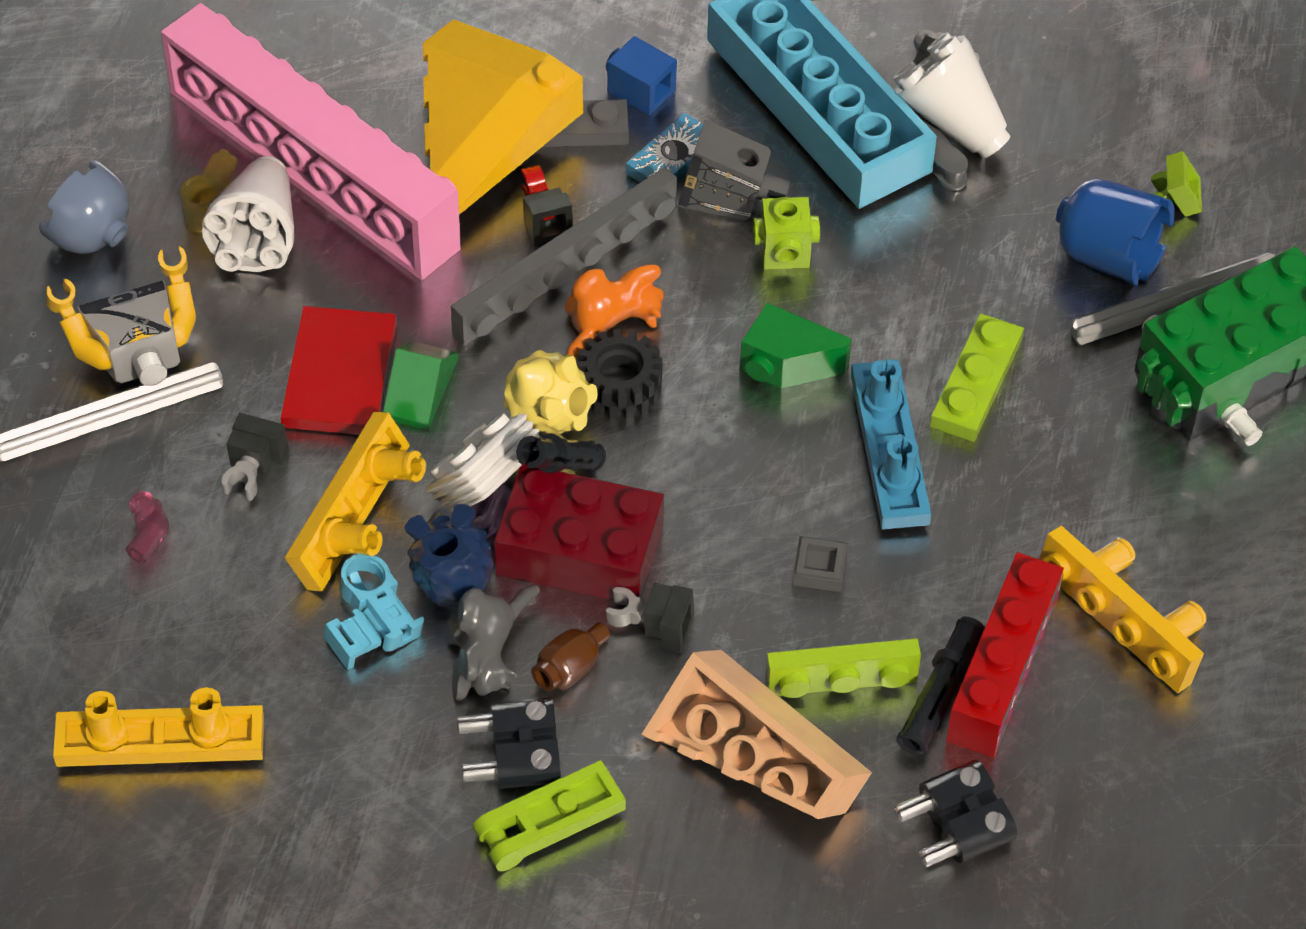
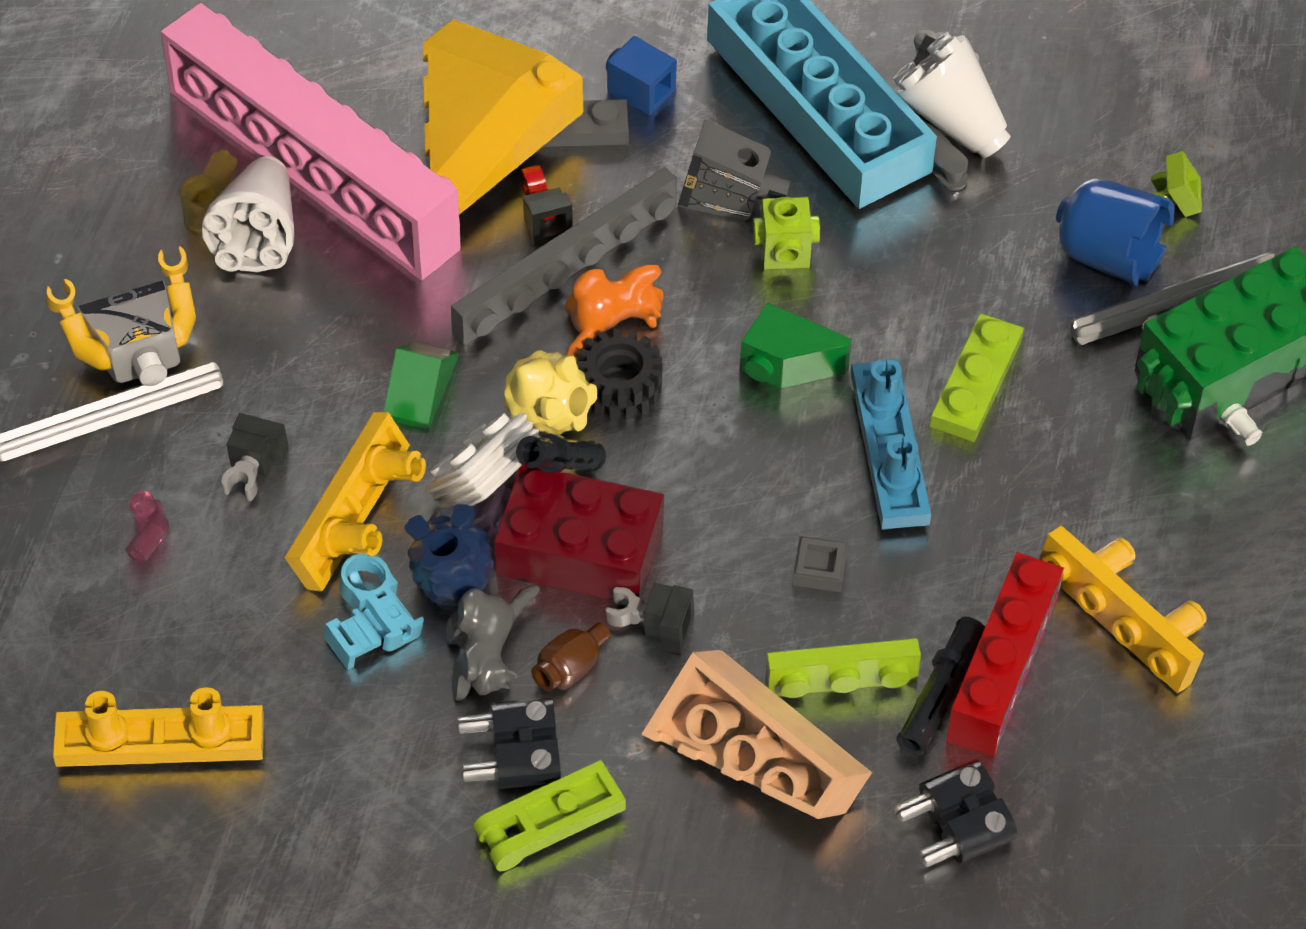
(88, 211): sand blue cylinder -> none
(338, 369): red tile -> none
(669, 149): tile -> none

